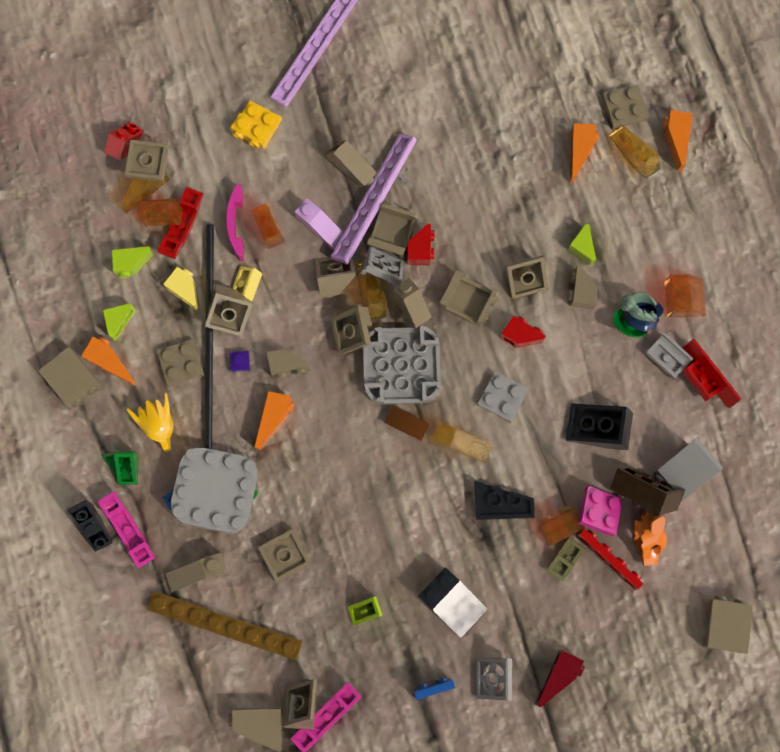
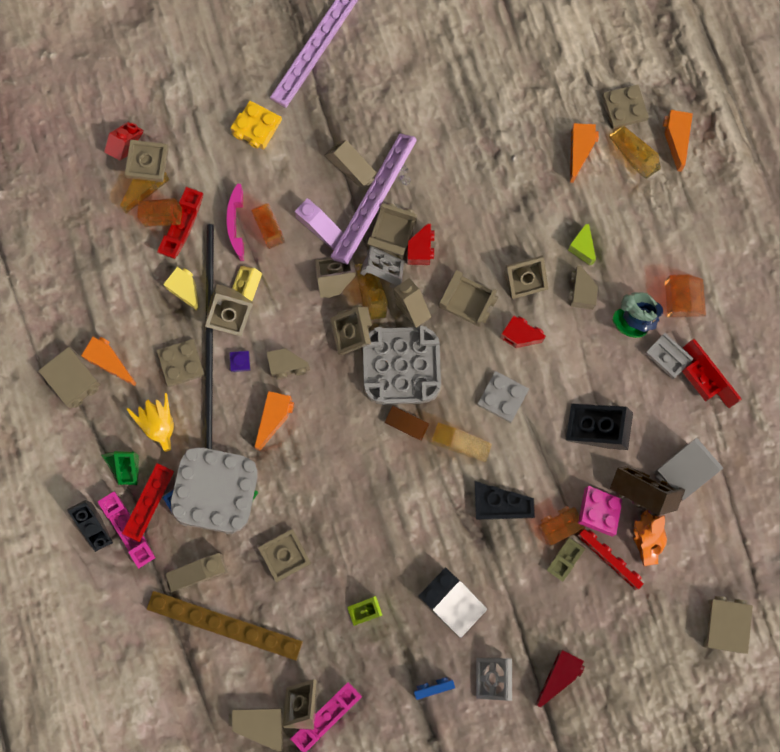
(117, 319): lime slope -> none
(130, 260): lime slope -> none
(148, 503): none -> red plate

